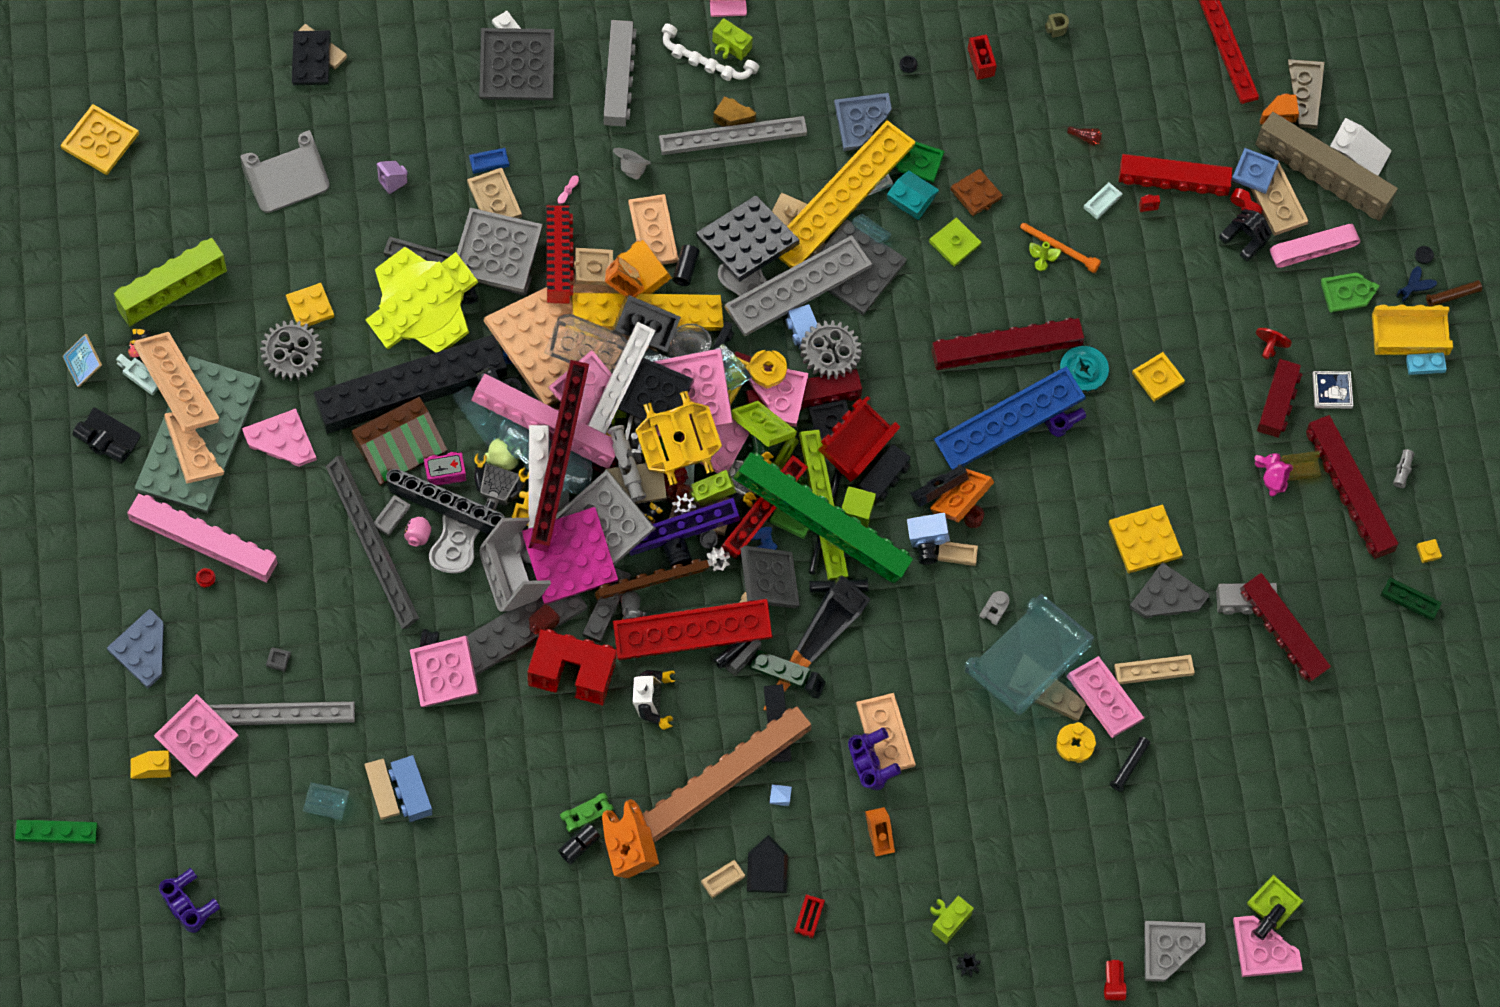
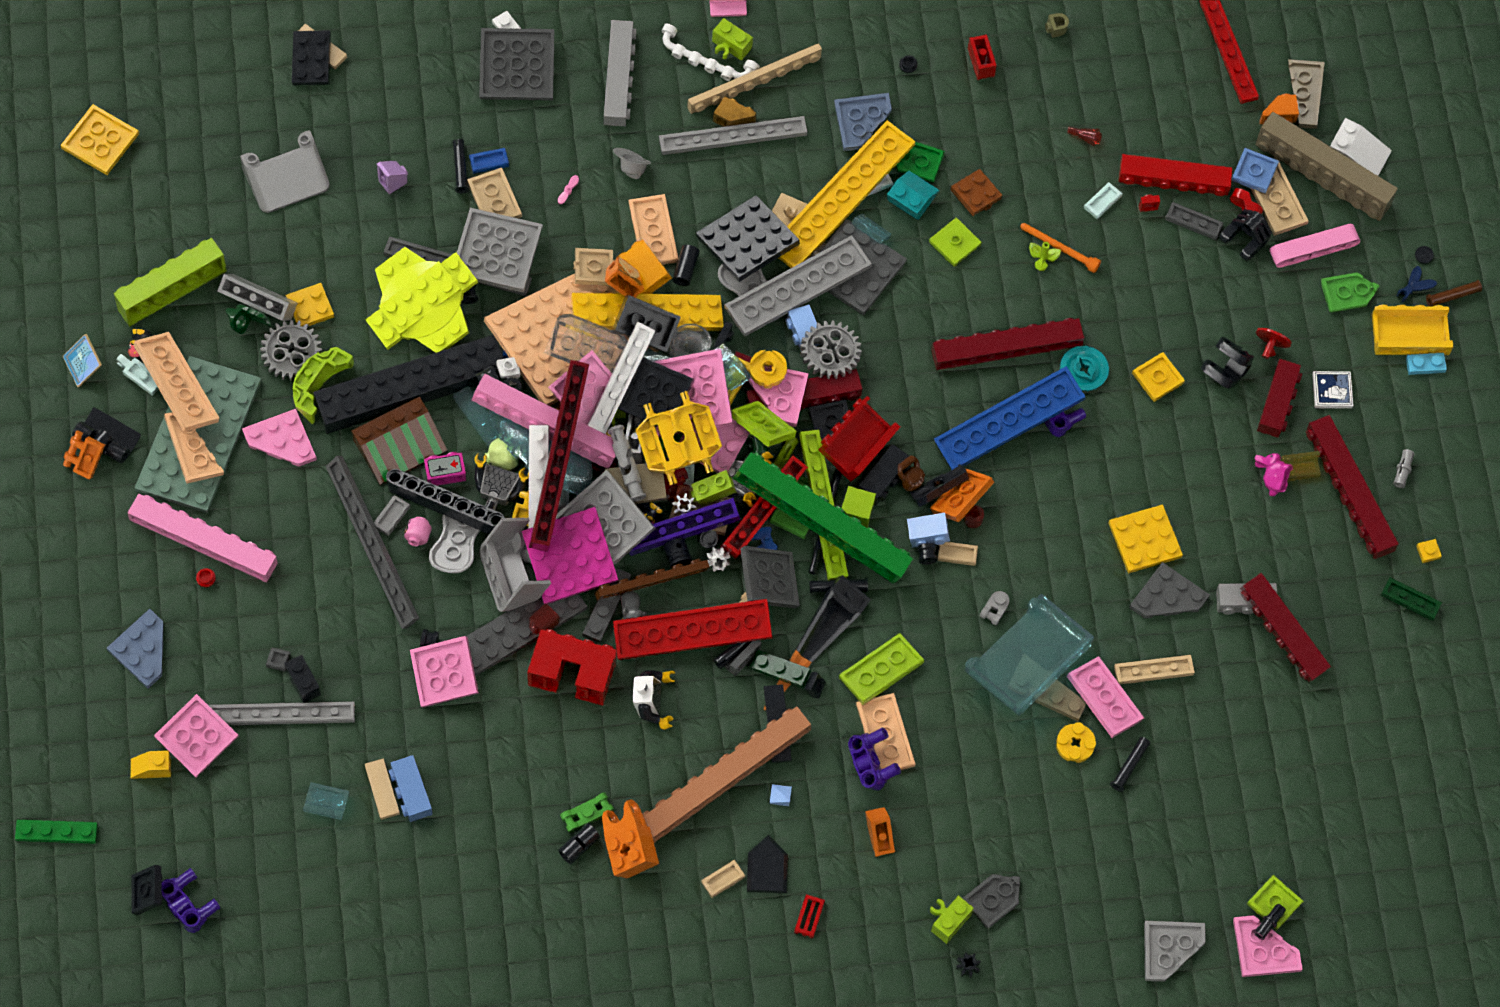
(89, 455): none -> orange plate
(146, 889): none -> black plate
(248, 314): none -> dark green hair
(257, 297): none -> light grey brick
(302, 679): none -> black brick
(314, 374): none -> lime windscreen
(460, 167): none -> black pin
(508, 369): none -> white bracket
(558, 254): red brick -> none
(752, 79): none -> tan plate
(881, 669): none -> lime tile
(914, 476): none -> reddish brown piece
(994, 898): none -> dark grey tile
(1114, 986): red piece -> none
(1194, 221): none -> dark grey tile
(1236, 367): none -> black piece

